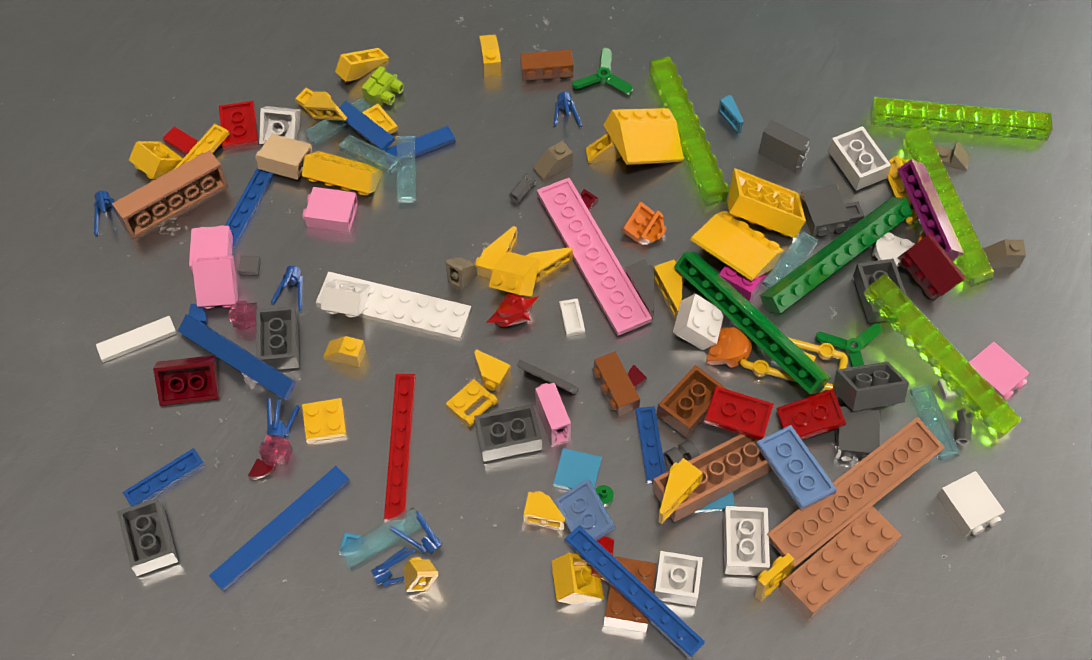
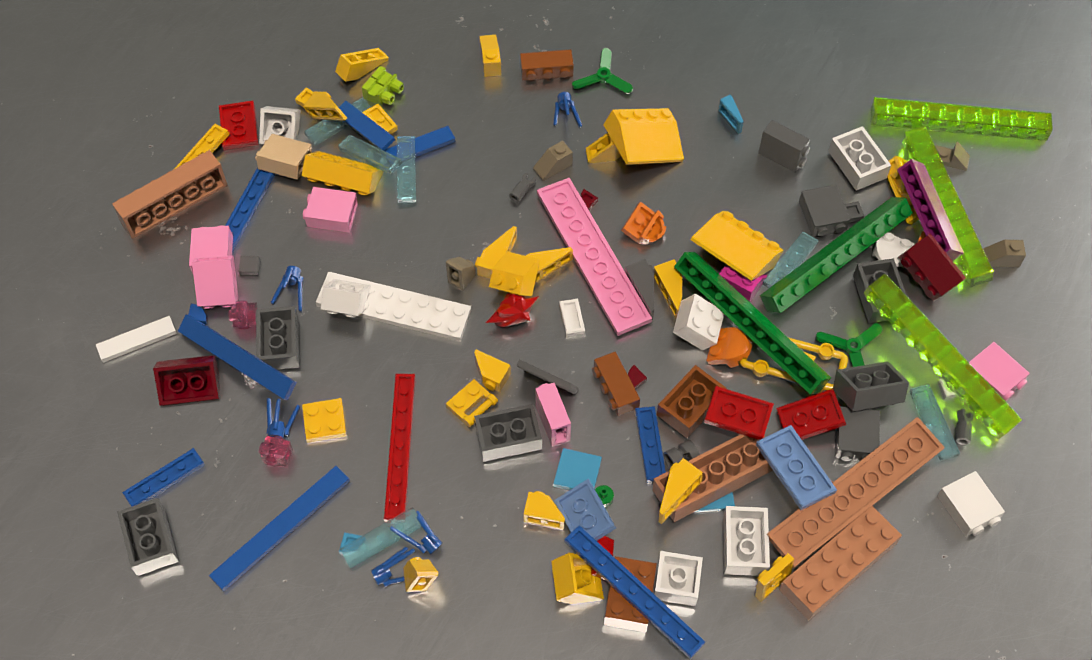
(102, 202): blue plant -> none
(154, 158): yellow slope -> none
(180, 140): red tile -> none
(260, 470): dark red tile -> none
(346, 351): yellow slope -> none
(692, 137): clear neon green brick -> none
(765, 204): yellow slope -> none

